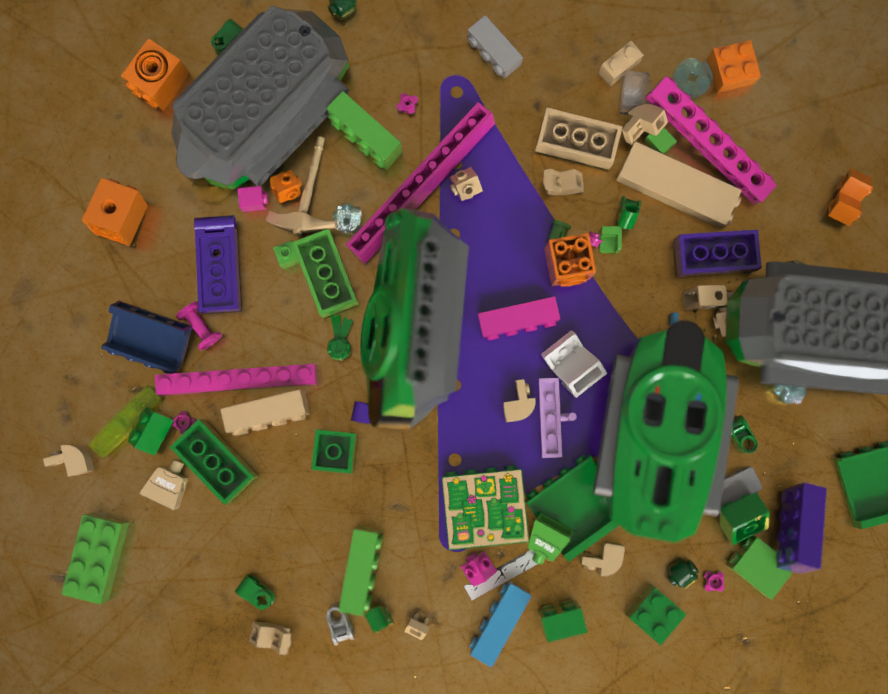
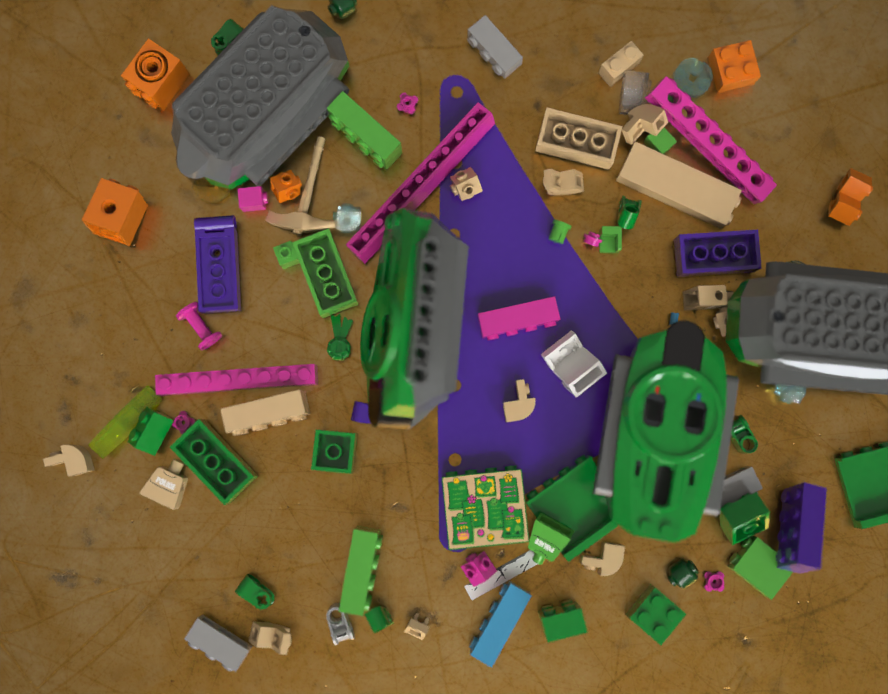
(95, 558): bright green brick -> none
(147, 337): dark blue panel -> none
(218, 643): none -> light grey brick
(551, 418): lavender plate -> none
(570, 260): orange brick -> none

